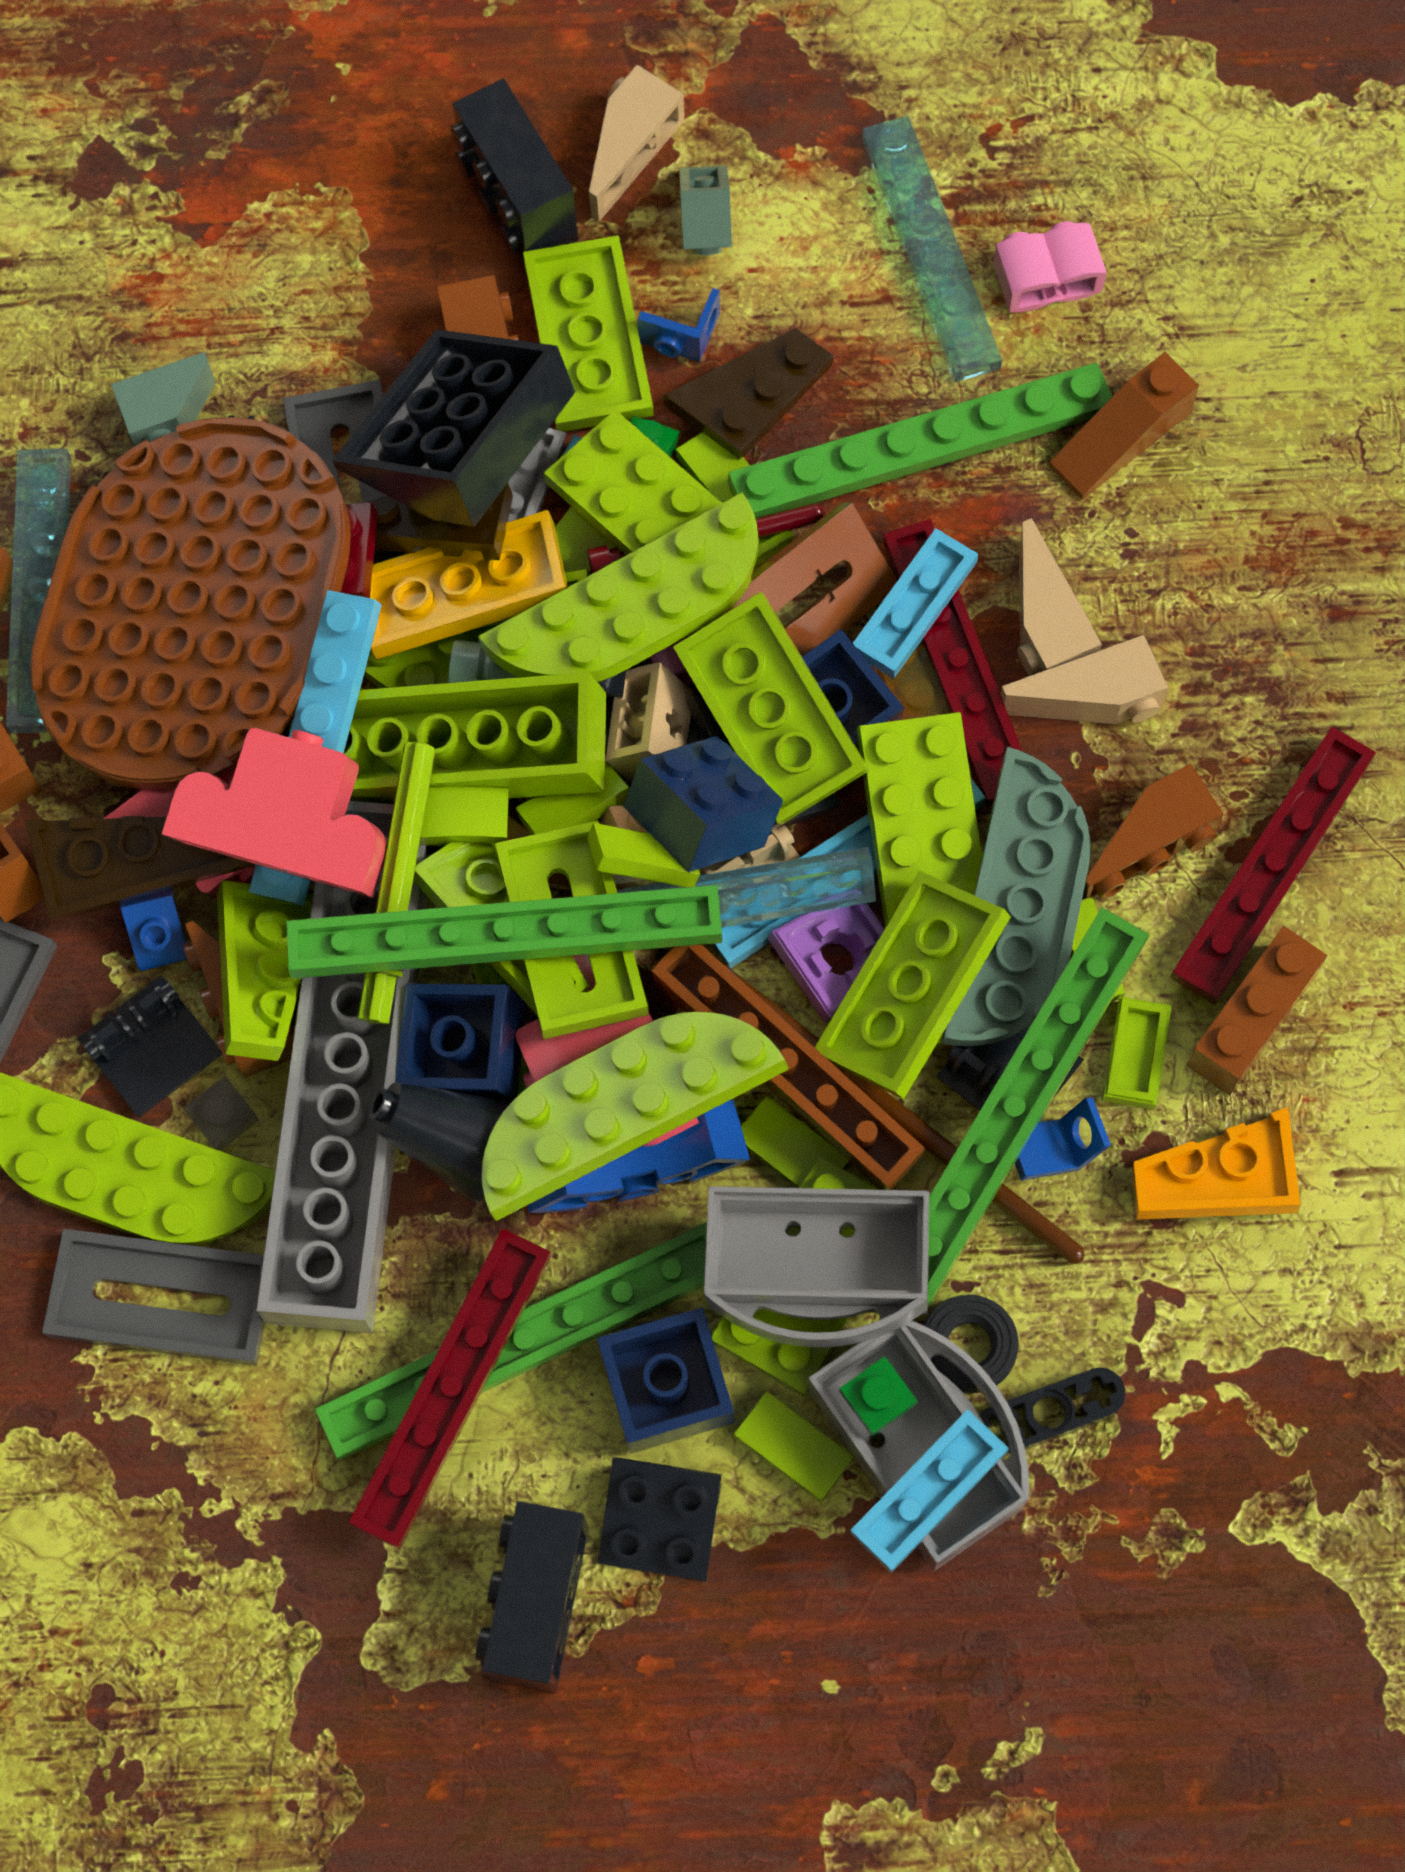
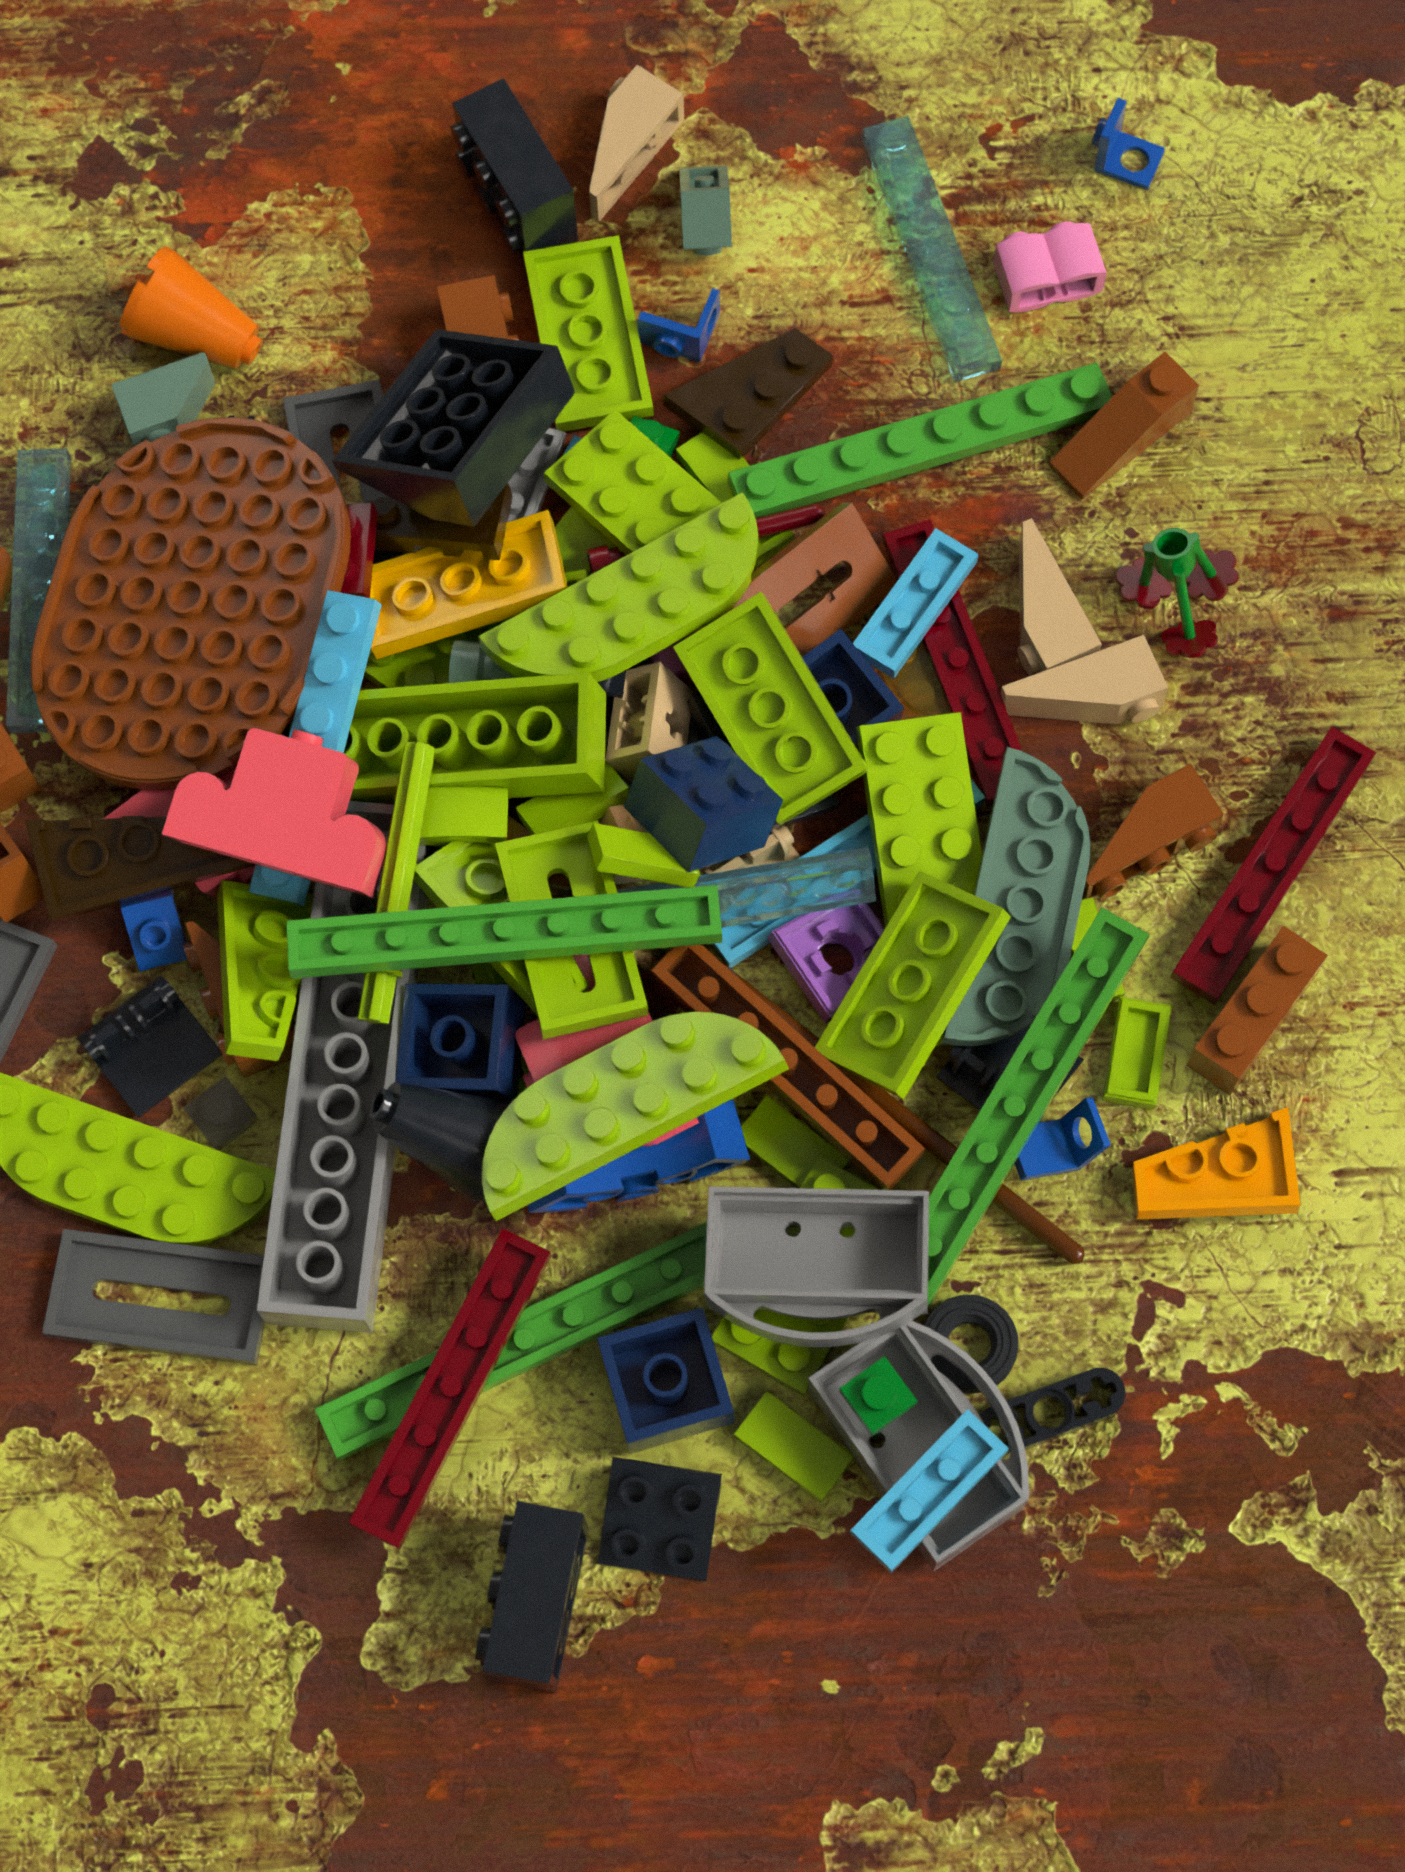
(188, 314): none -> orange cone
(1114, 143): none -> blue bracket
(1180, 559): none -> plant

